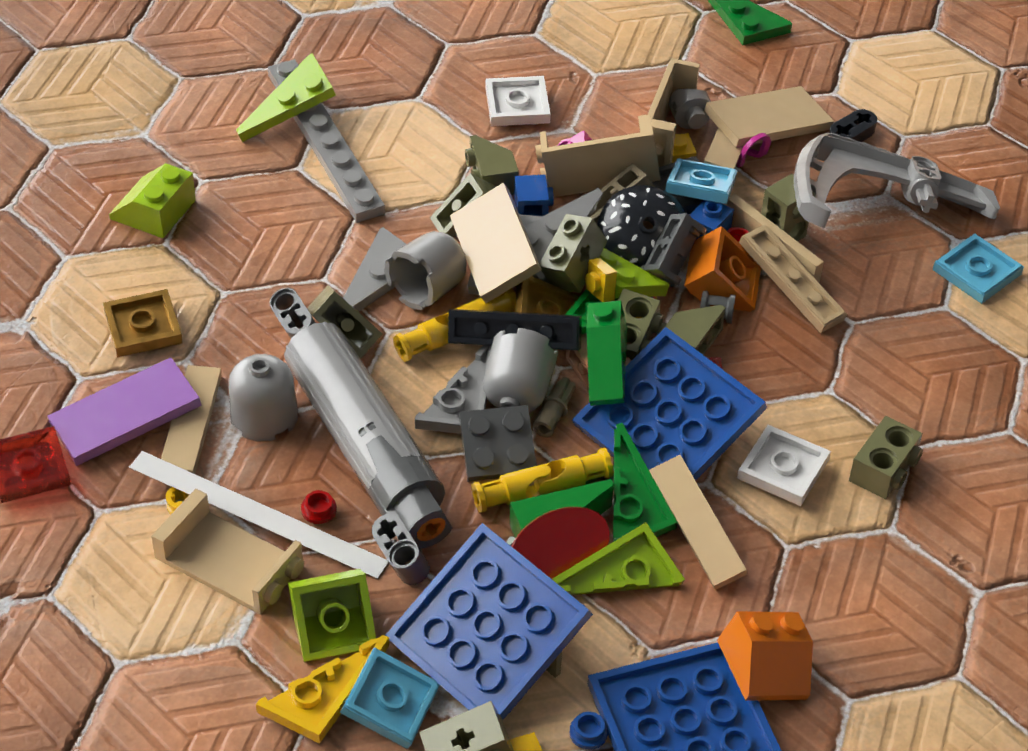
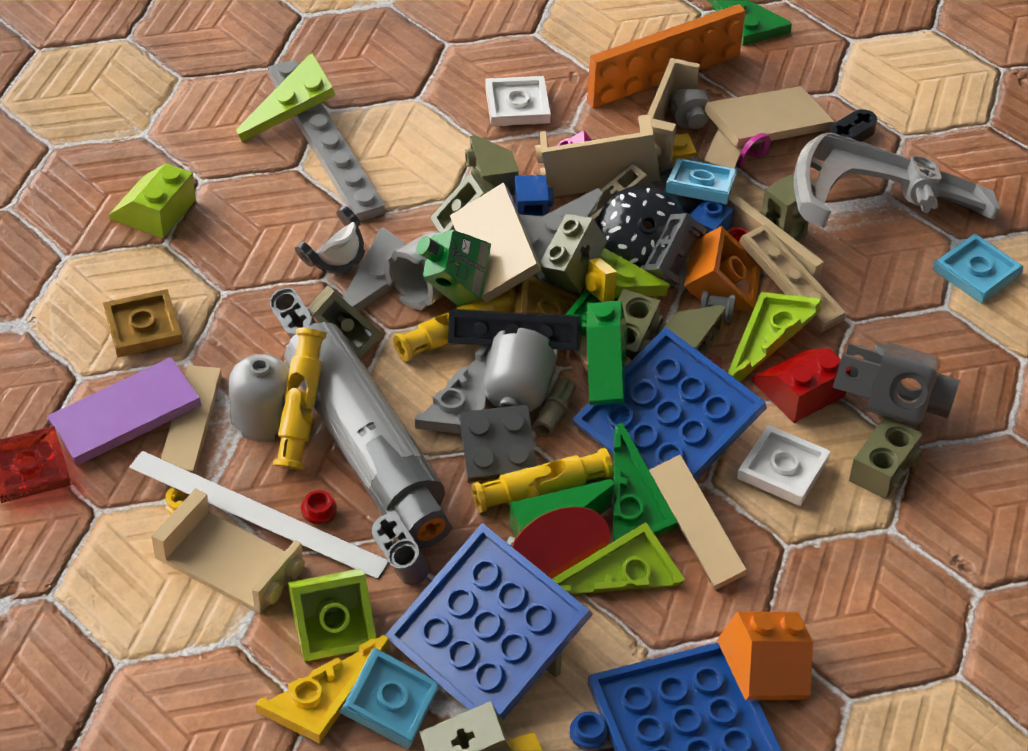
(298, 407): none -> yellow piece
(340, 251): none -> cap
(455, 265): none -> green torso
(644, 61): none -> orange plate
(769, 327): none -> lime wing
(802, 382): none -> red slope
(881, 377): none -> dark grey piece

